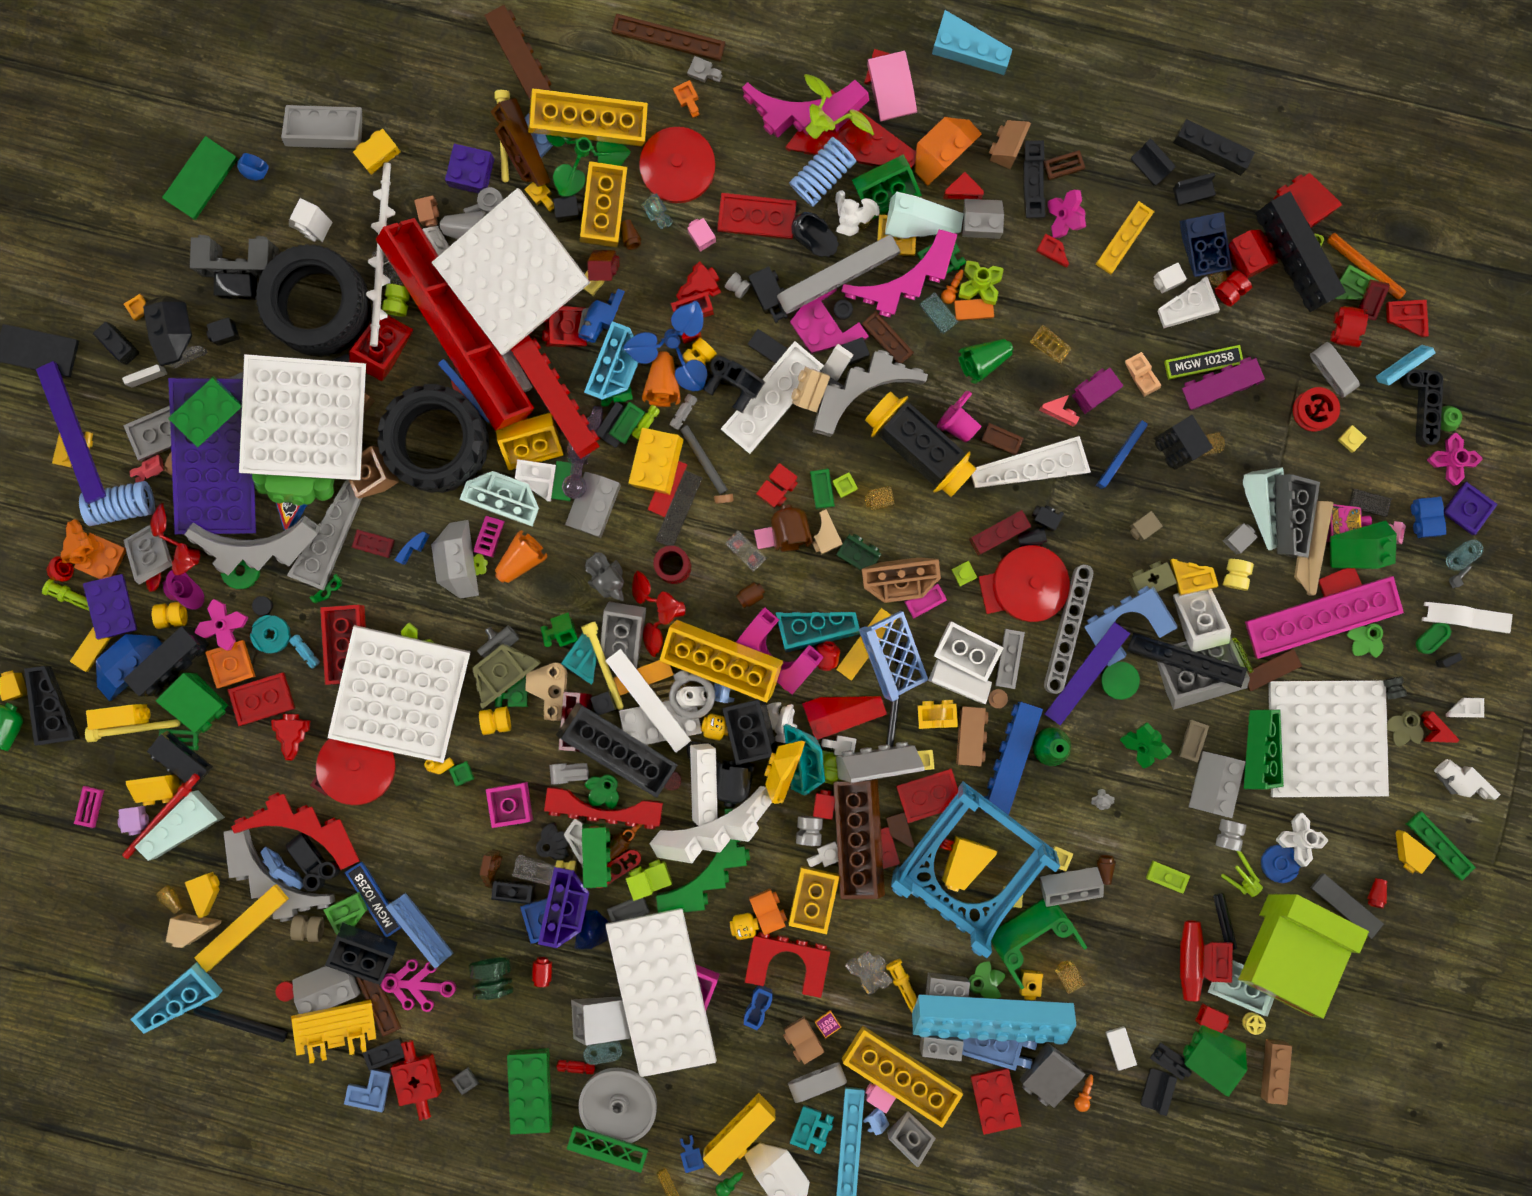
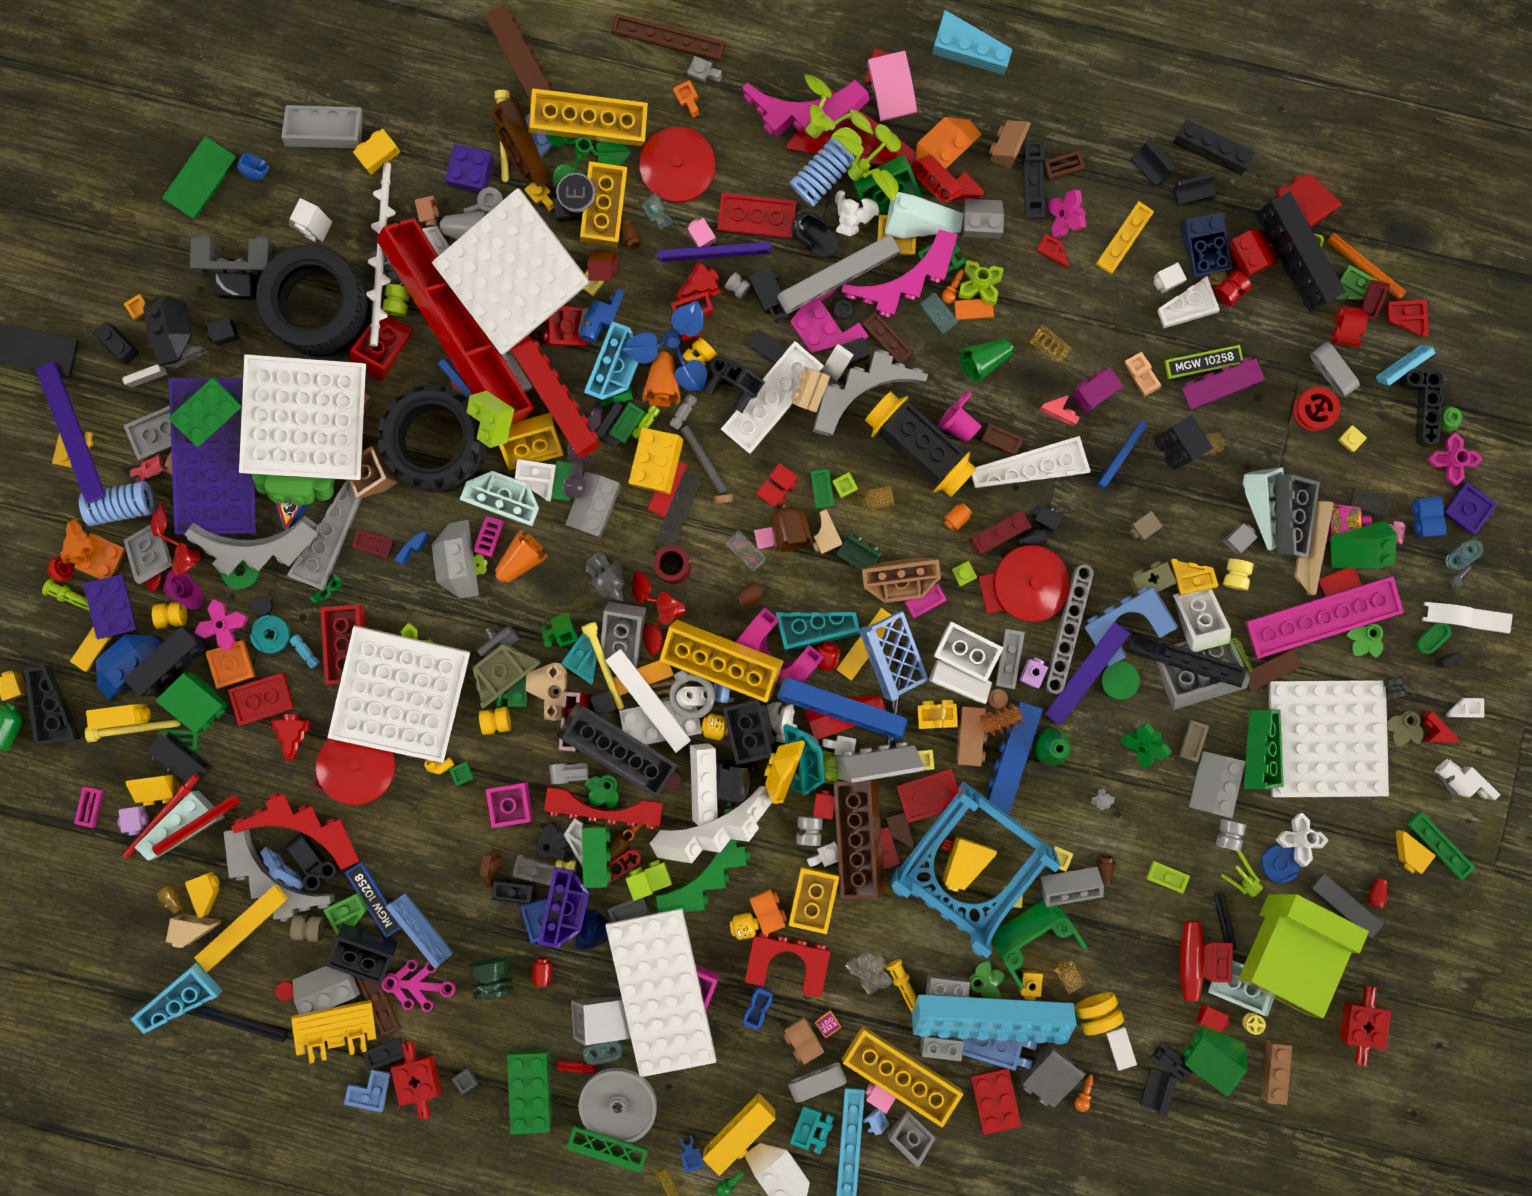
(195, 825): none -> red axle
(494, 418): none -> lime brick
(575, 192): none -> black tile
(714, 252): none -> dark purple tile
(842, 708): none -> blue beam
(860, 167): none -> lime plant
(936, 178): none -> red beam
(957, 517): none -> orange brick
(1001, 720): none -> clear orange piece
(1027, 676): none -> lavender brick
(1099, 1013): none -> yellow wheel
(1366, 1013): none -> red brick

